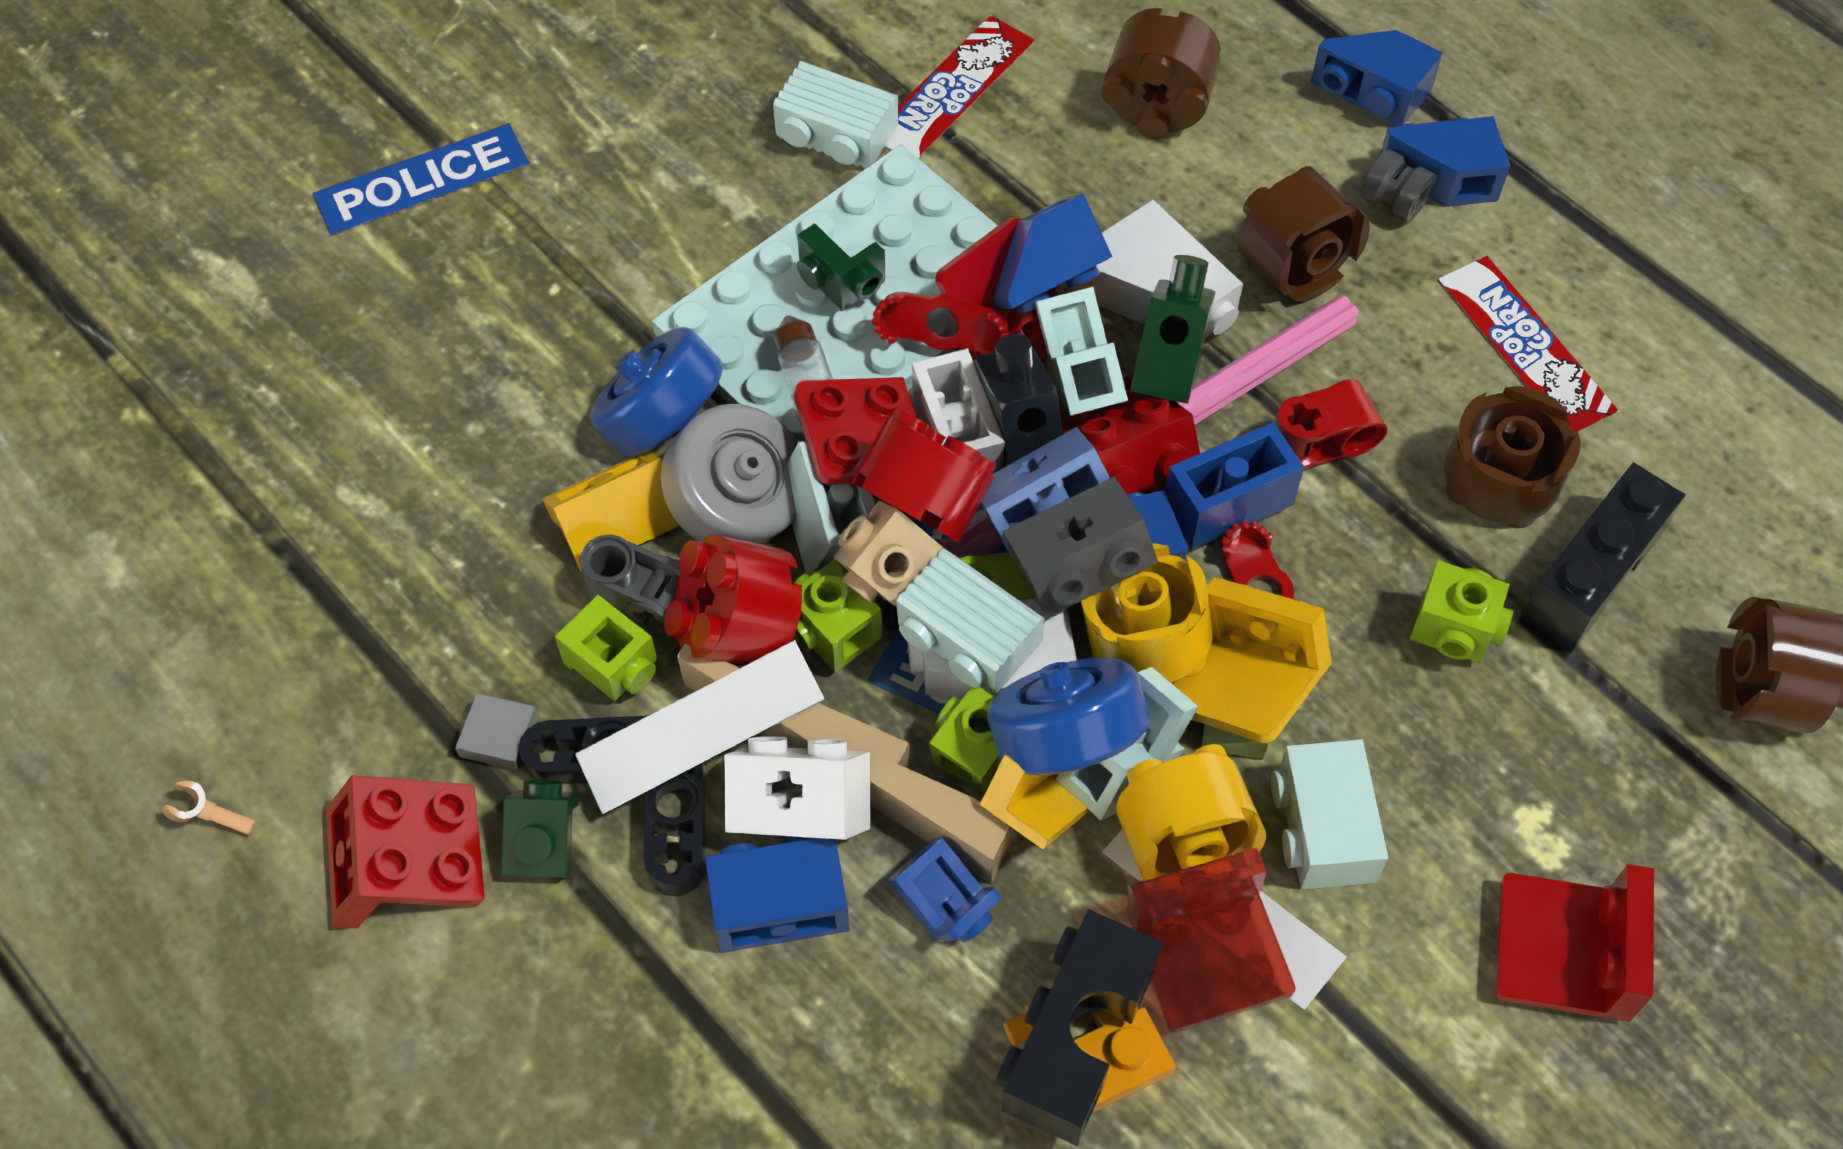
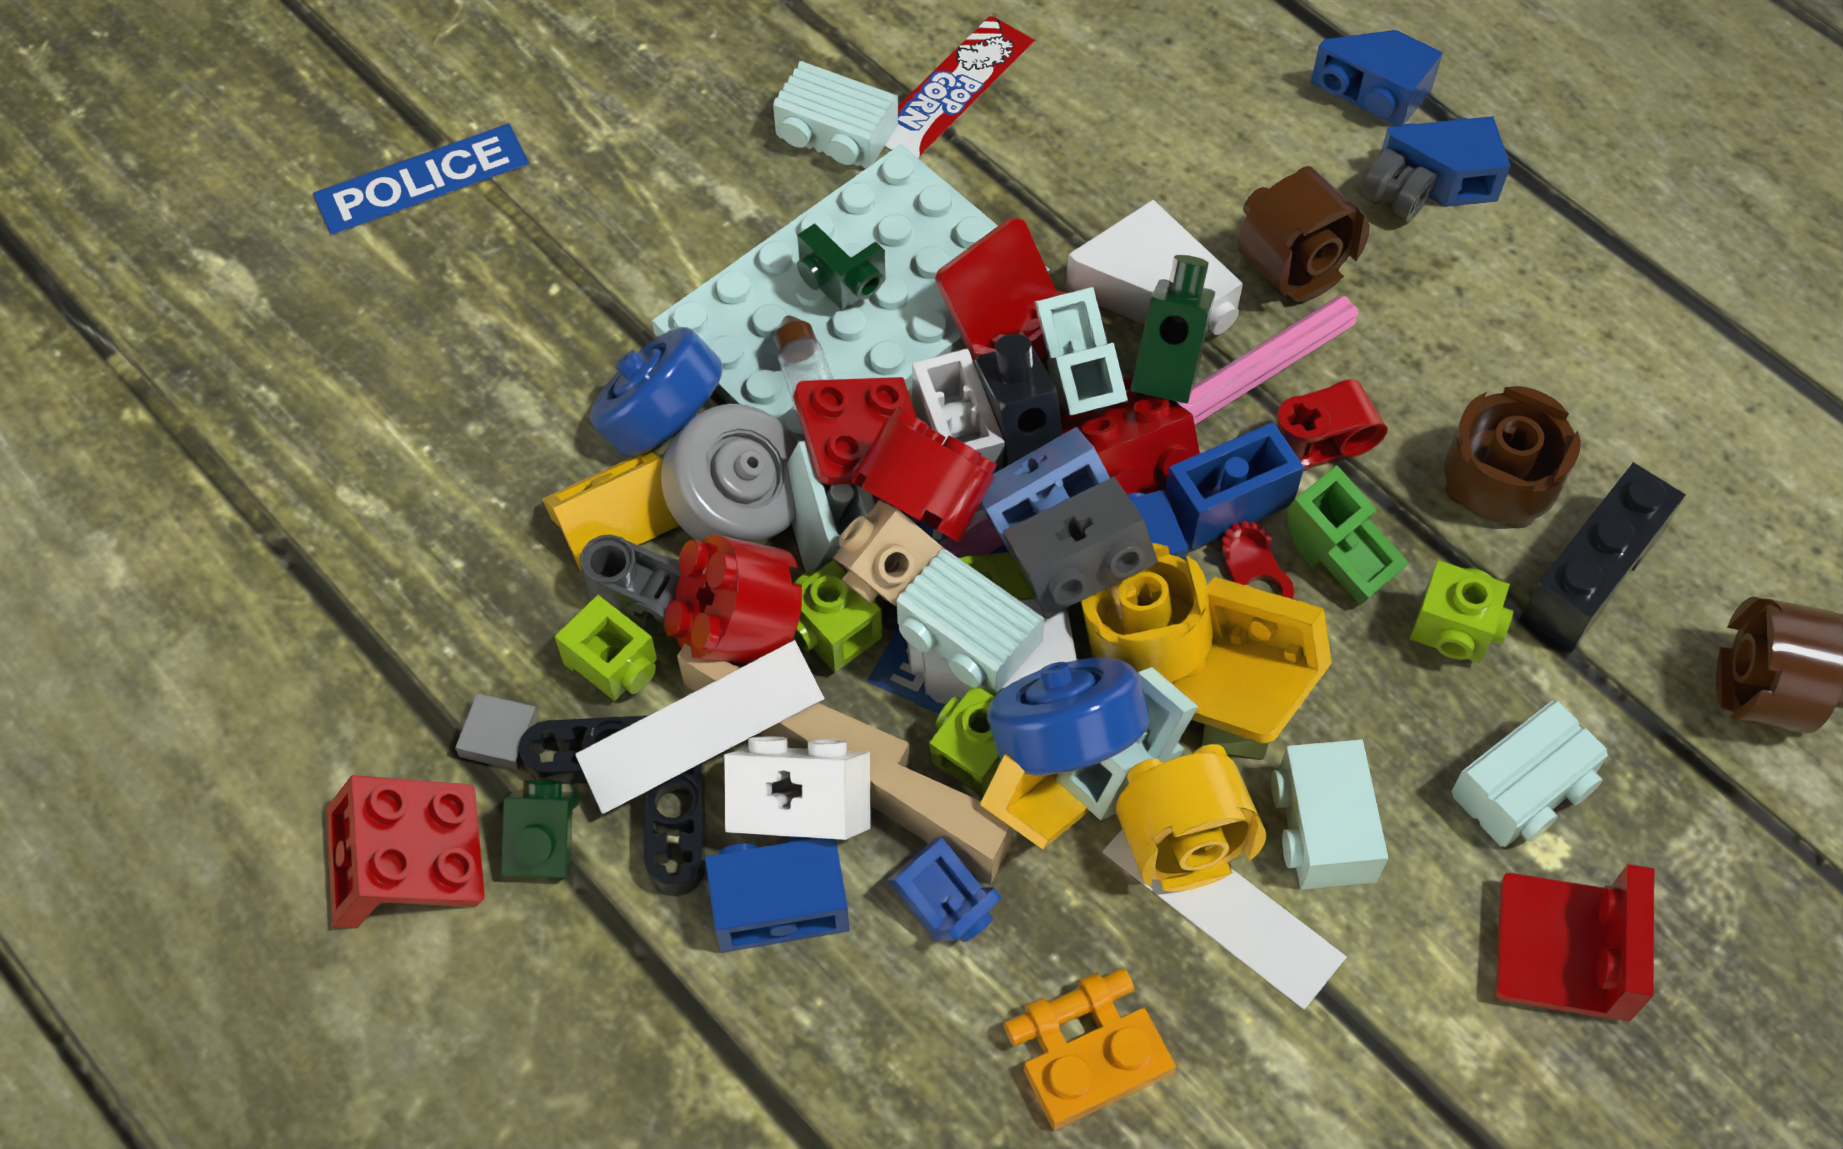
(207, 810): light nougat hand -> none
(906, 317): red piece -> none
(1048, 250): blue slope -> none
(1051, 1078): black arch -> none
(1162, 72): reddish brown brick -> none
(1216, 940): clear red bracket -> none
(1334, 528): none -> bright green brick
(1527, 341): sticker -> none
(1531, 774): none -> light aqua brick

